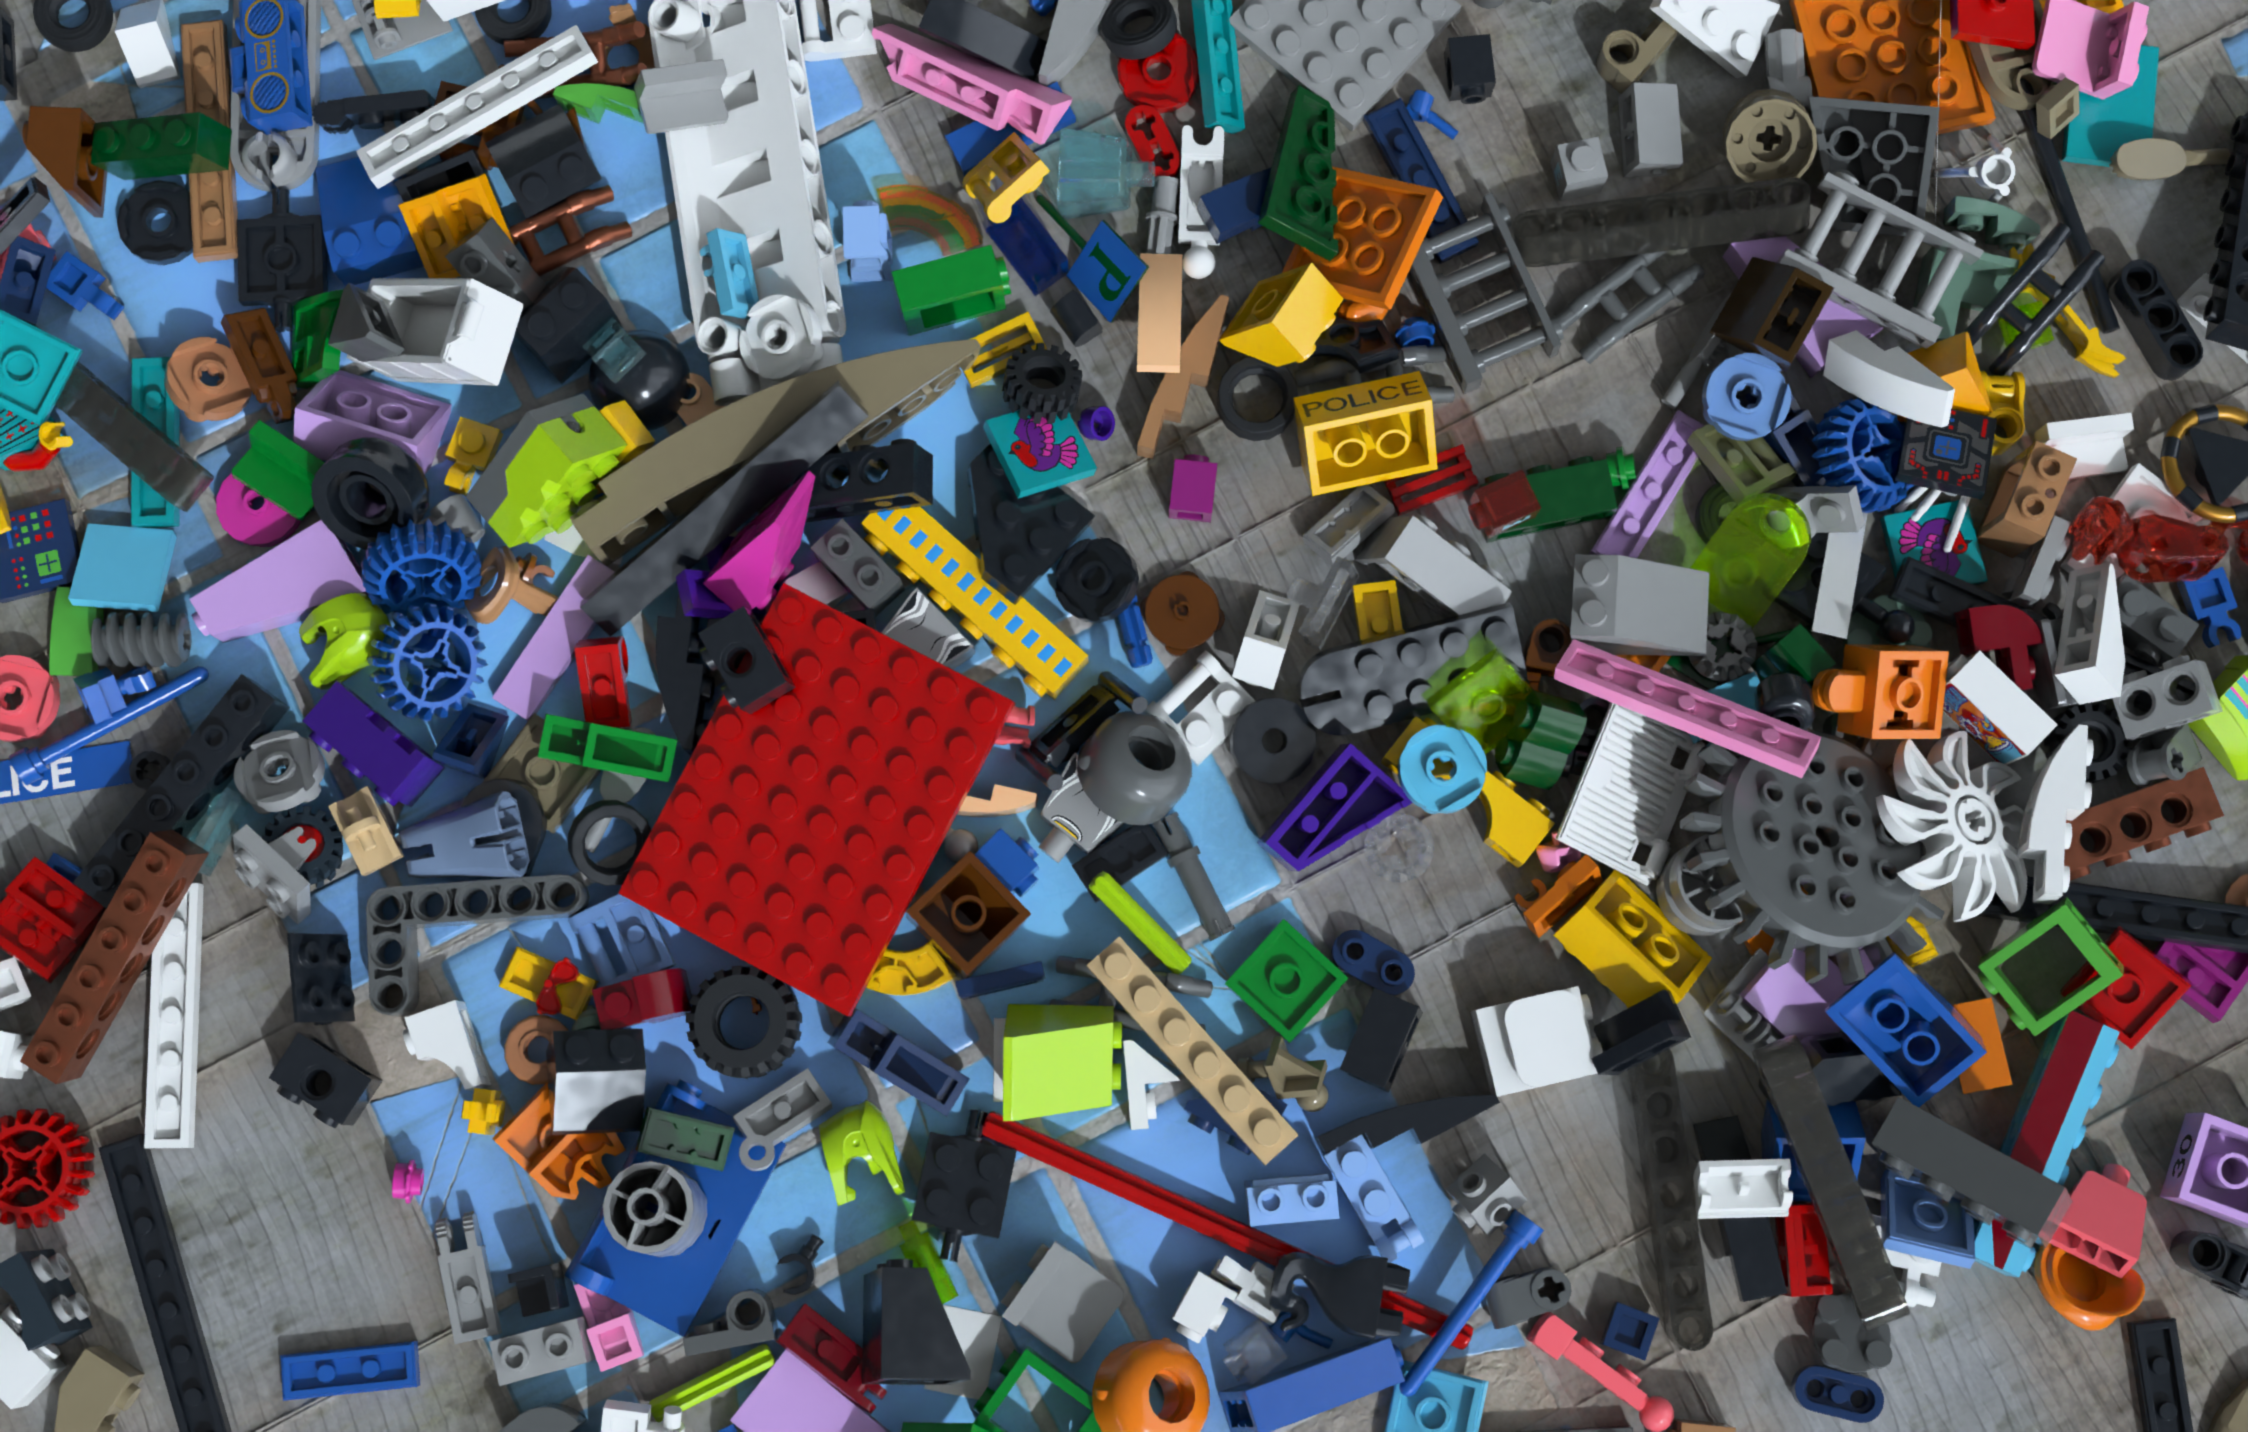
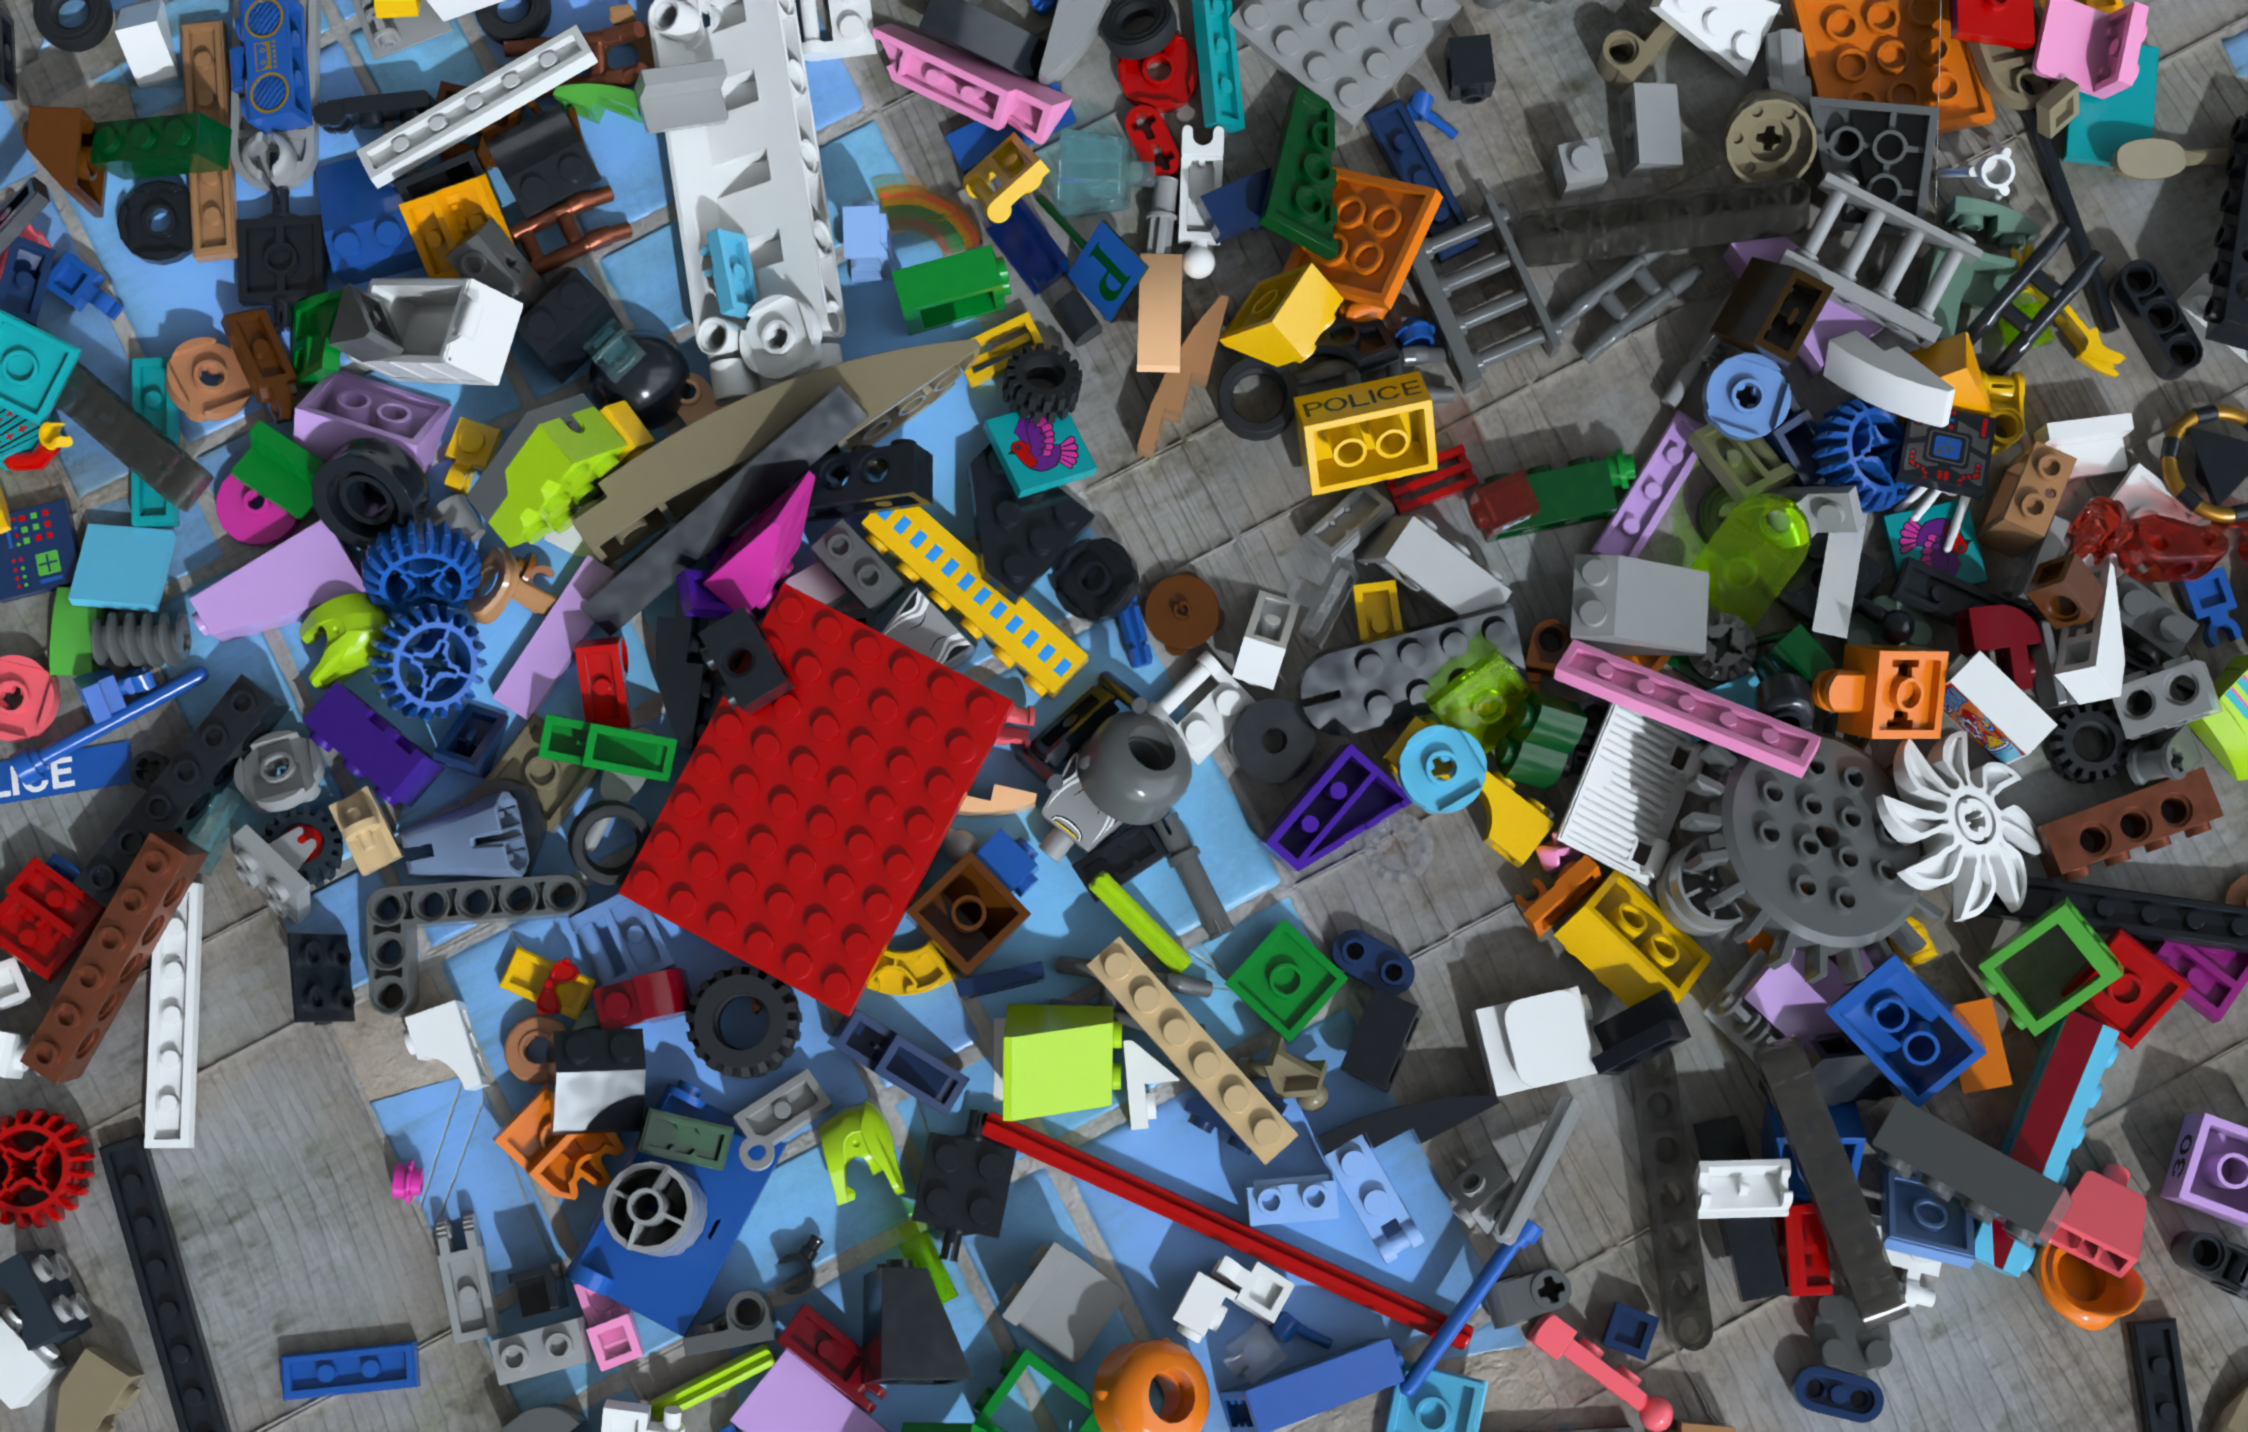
(350, 1087): black brick -> none
(484, 1111): yellow plate -> none
(977, 1338): white sticker -> none
(1099, 415): dark purple hinge -> none
(1193, 488): magenta brick -> none
(1345, 1292): black hips -> none
(1536, 1171): none -> light grey axle
(2056, 797): white slope -> none
(2065, 591): none -> reddish brown brick

